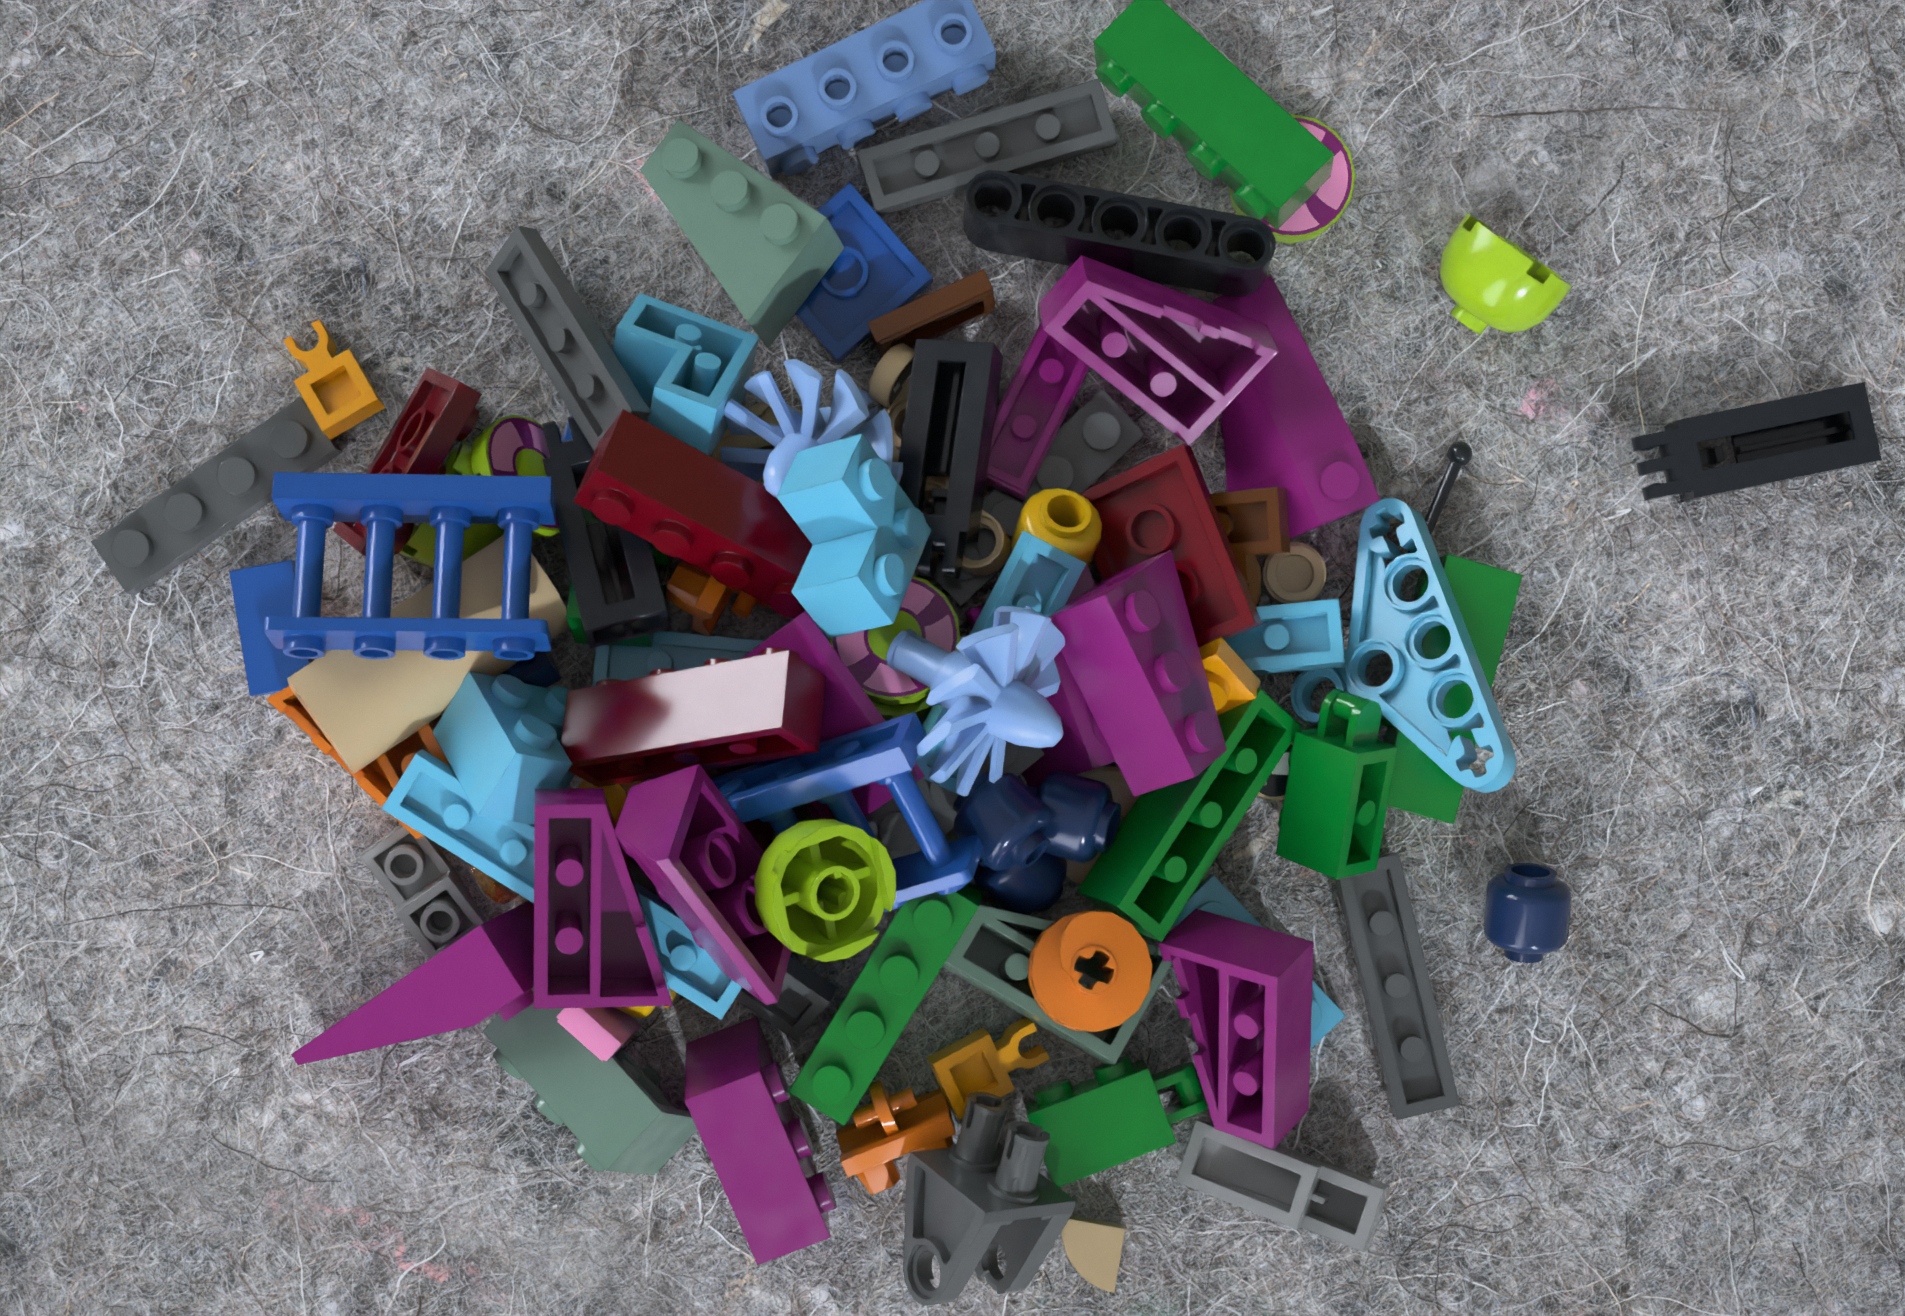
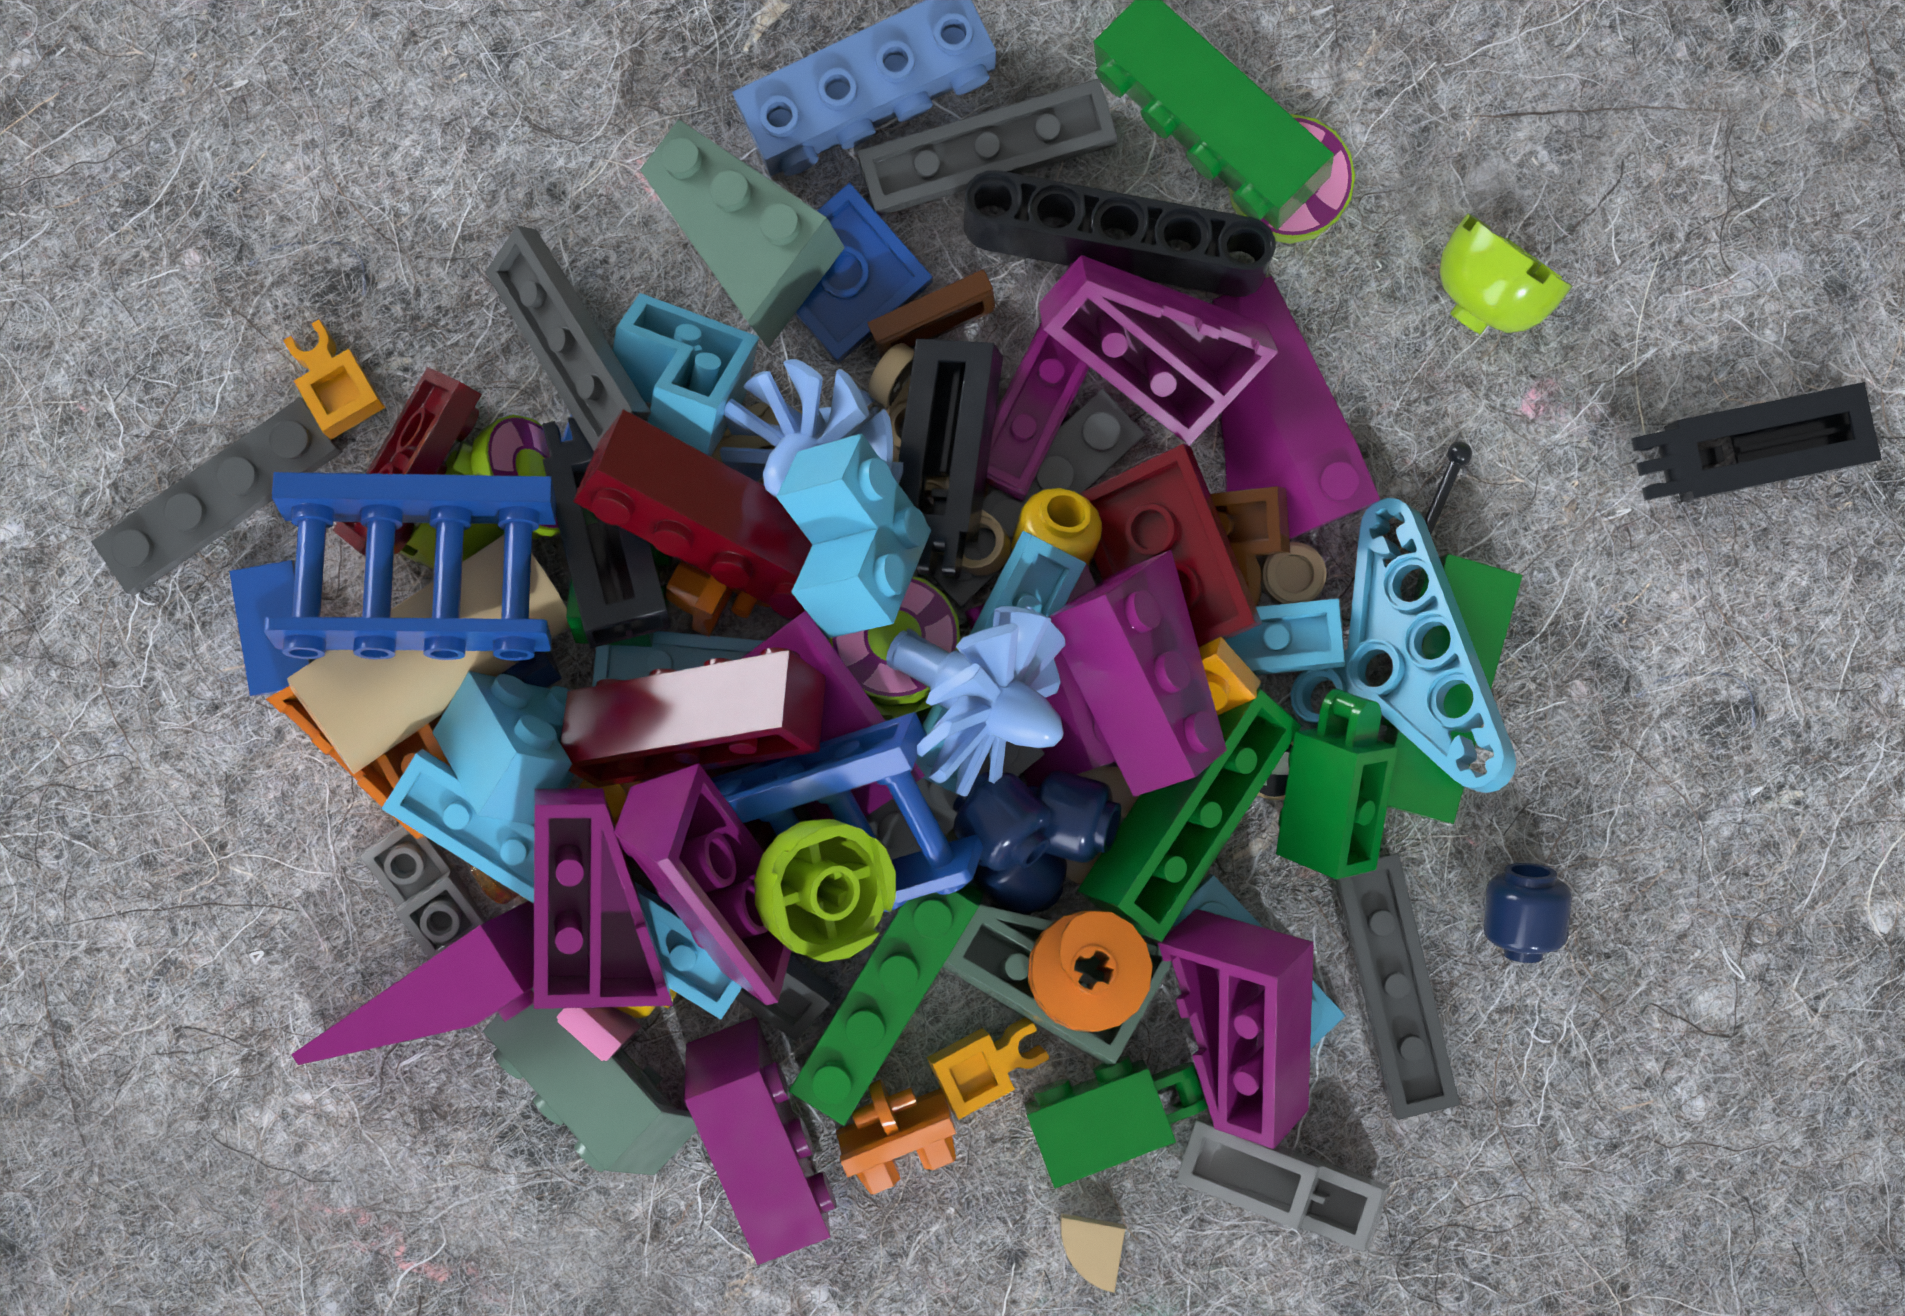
(978, 1198): dark grey piece -> none

